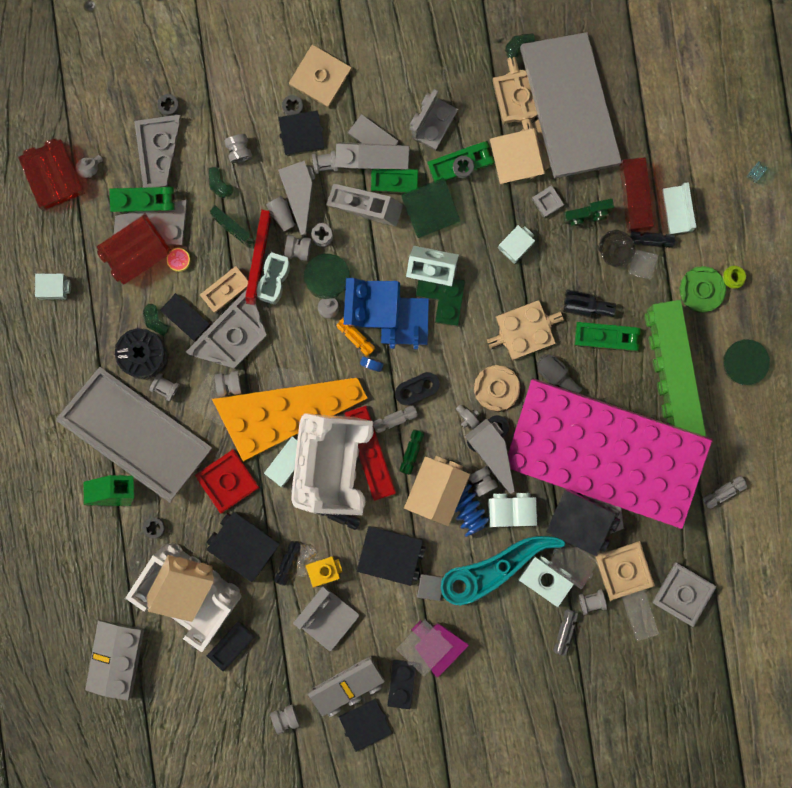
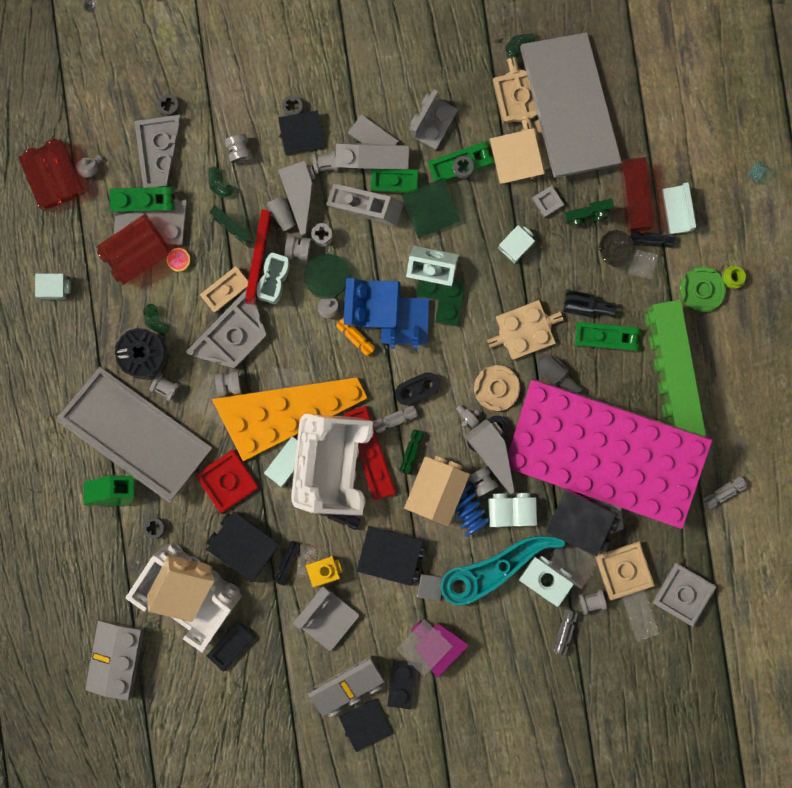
(185, 317): black tile -> none
(283, 720): light grey wheel -> none
(320, 76): tan plate -> none
(371, 364): blue tile -> none
(746, 362): clear green tile -> none

